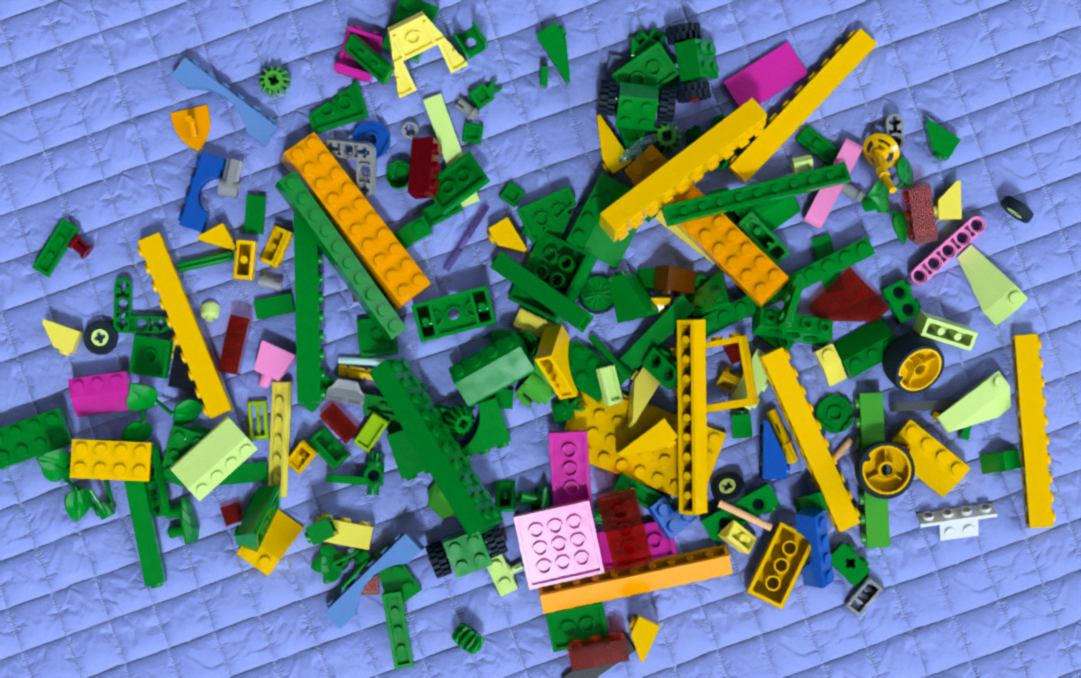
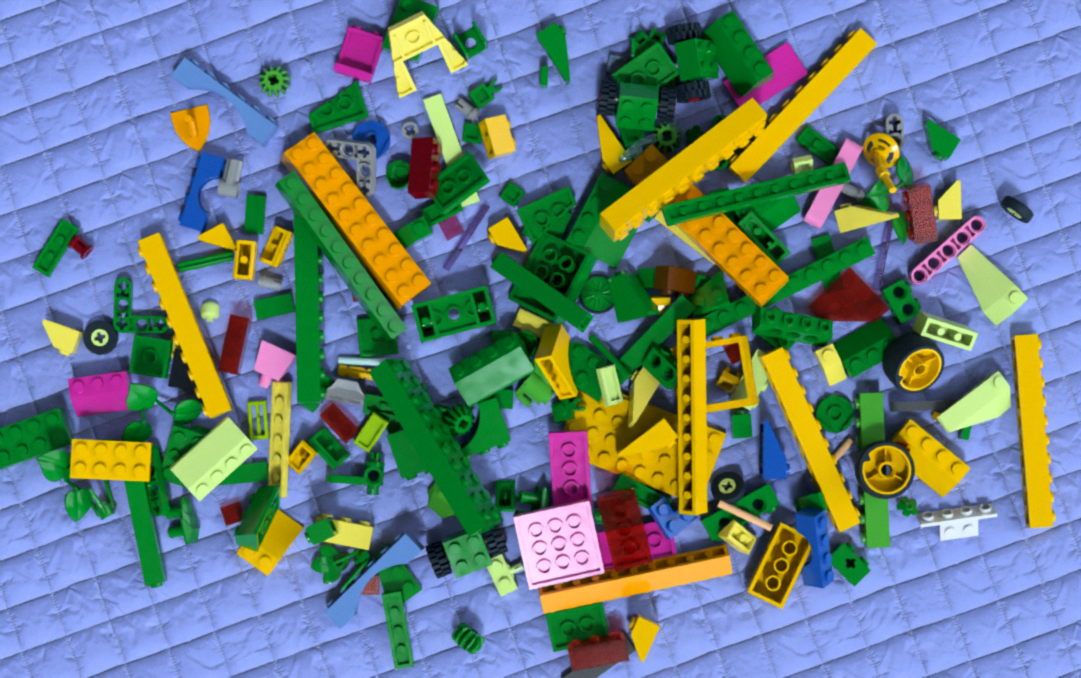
(369, 58): green plate -> none
(451, 228): none -> clear pink tile
(497, 136): none -> yellow brick
(738, 55): none -> green slope
(783, 438): yellow axle -> none
(791, 301): green hinge -> none
(859, 216): none -> light yellow slope
(869, 599): dark grey slope -> none
(883, 255): none -> clear purple bar
(907, 507): none -> green plant
(1000, 461): green slope -> none

